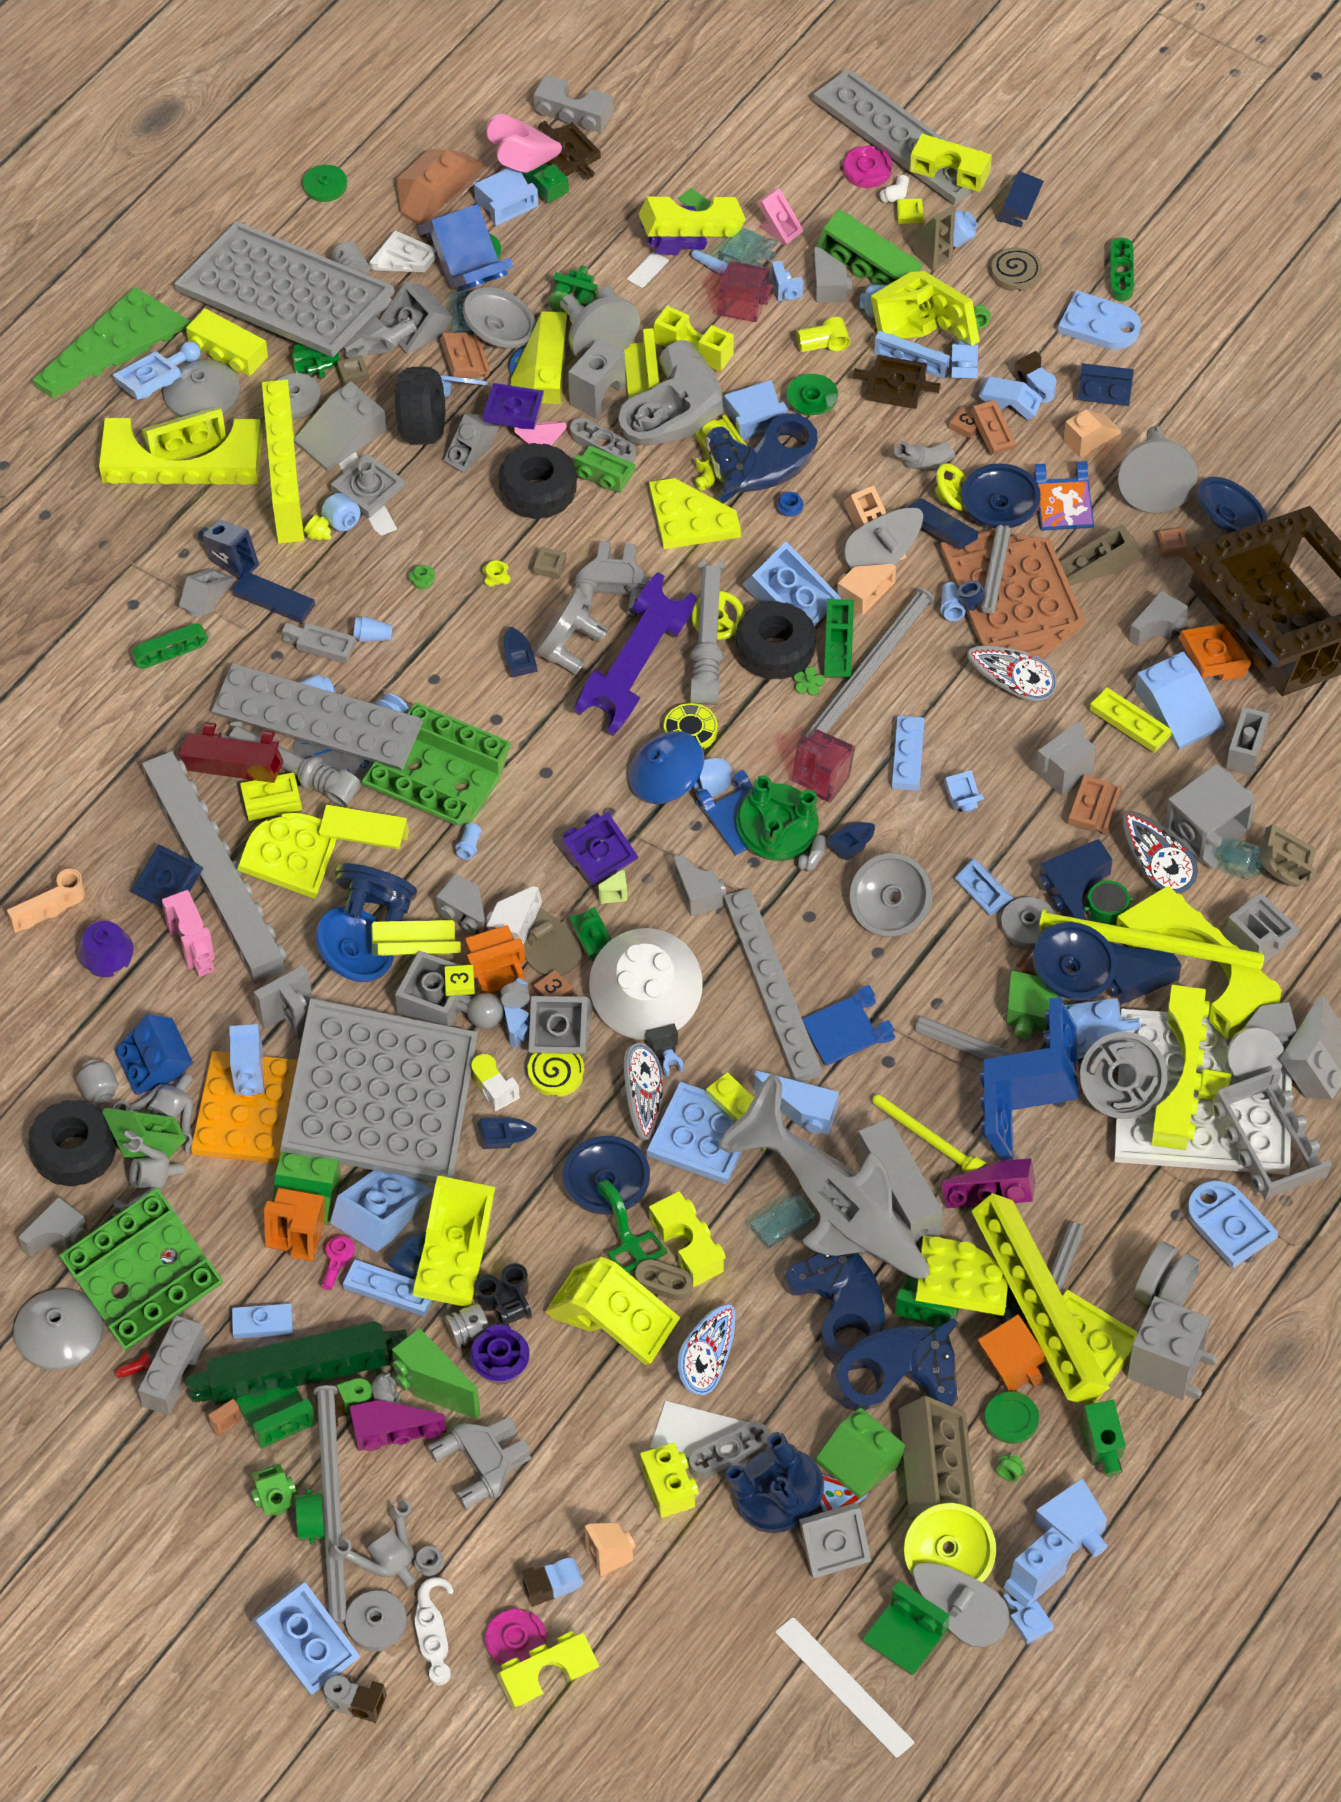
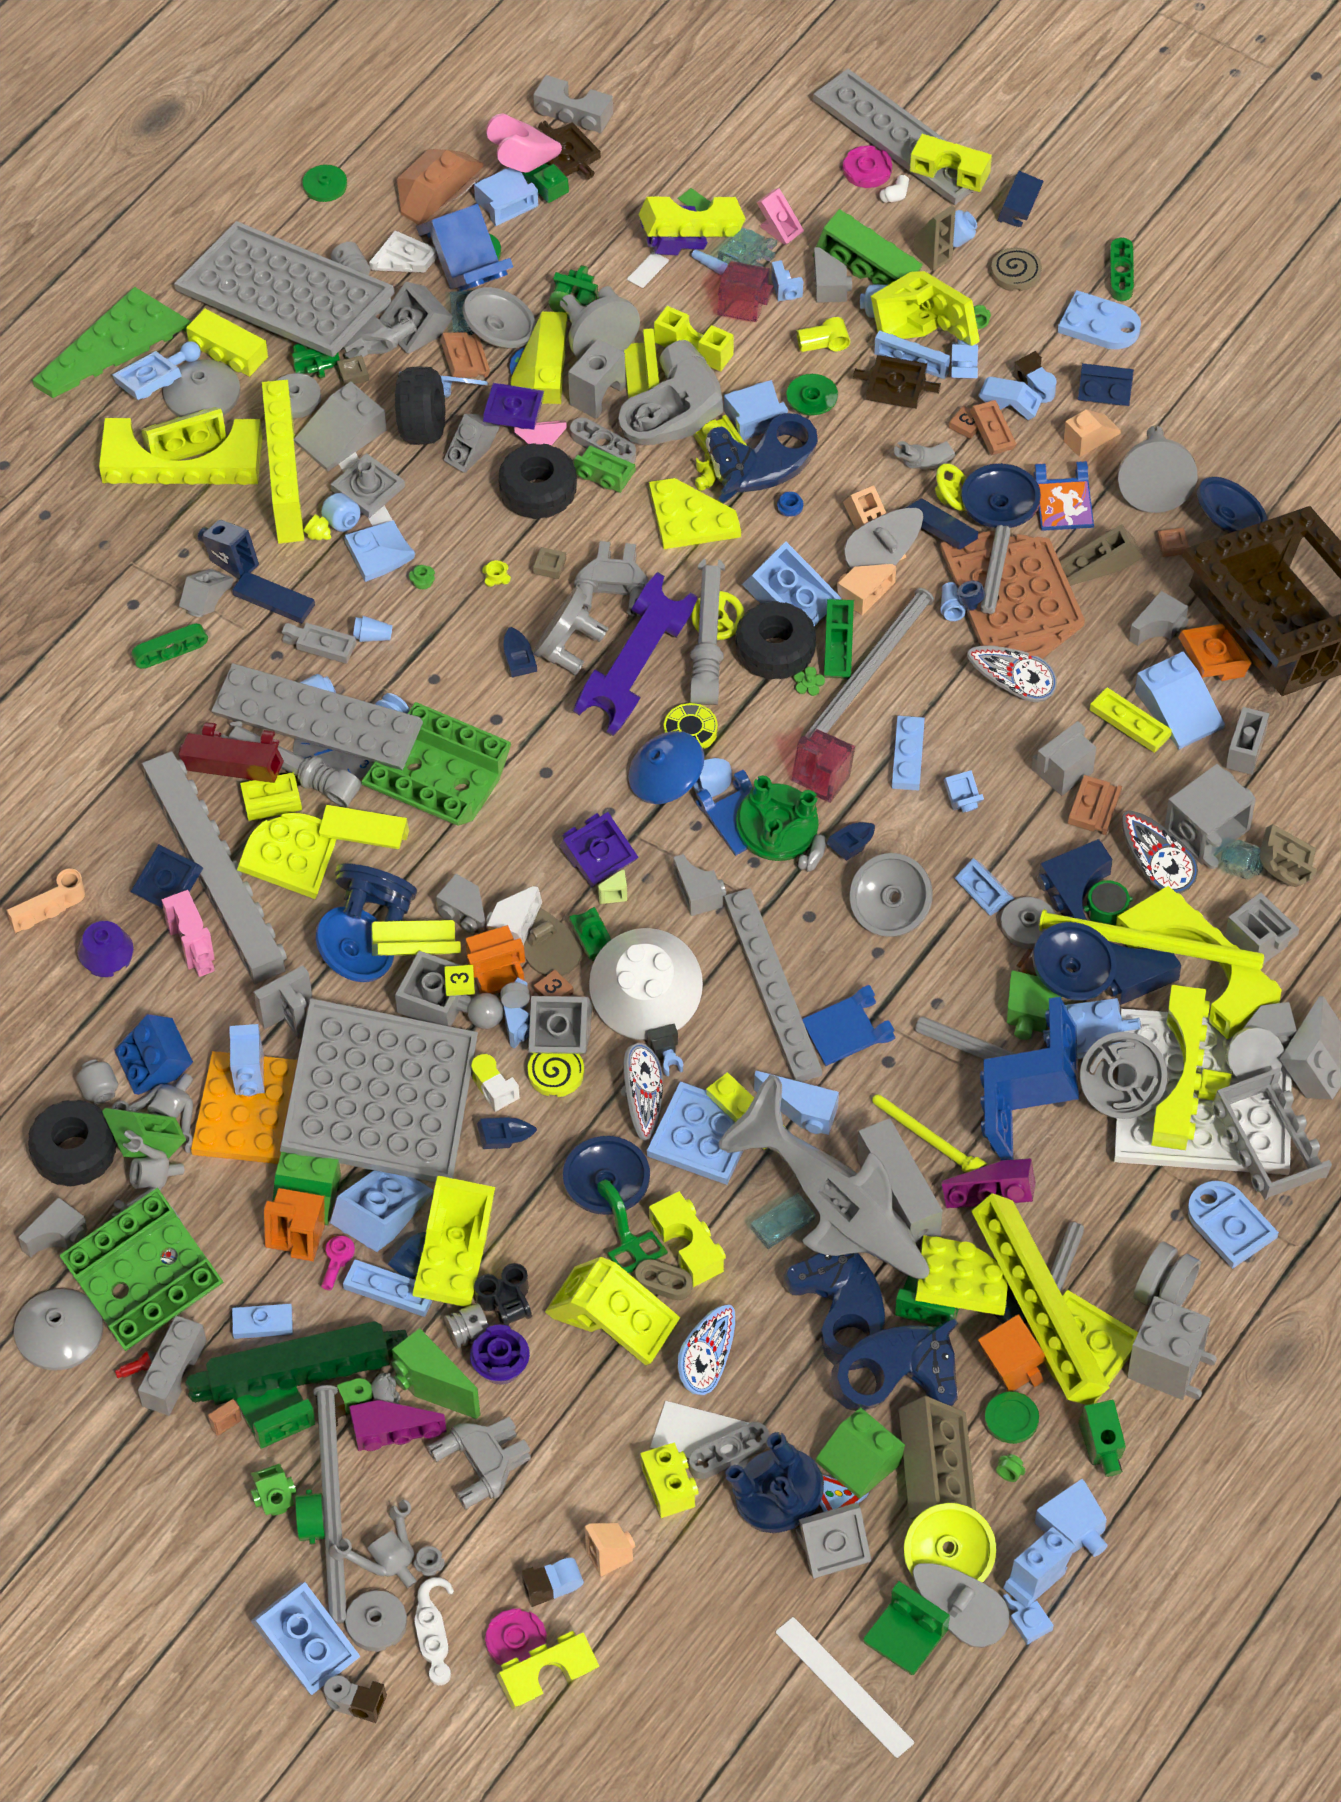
(379, 550): none -> light blue plate
(467, 846): light blue pin -> none
(909, 211): neon yellow tile -> none

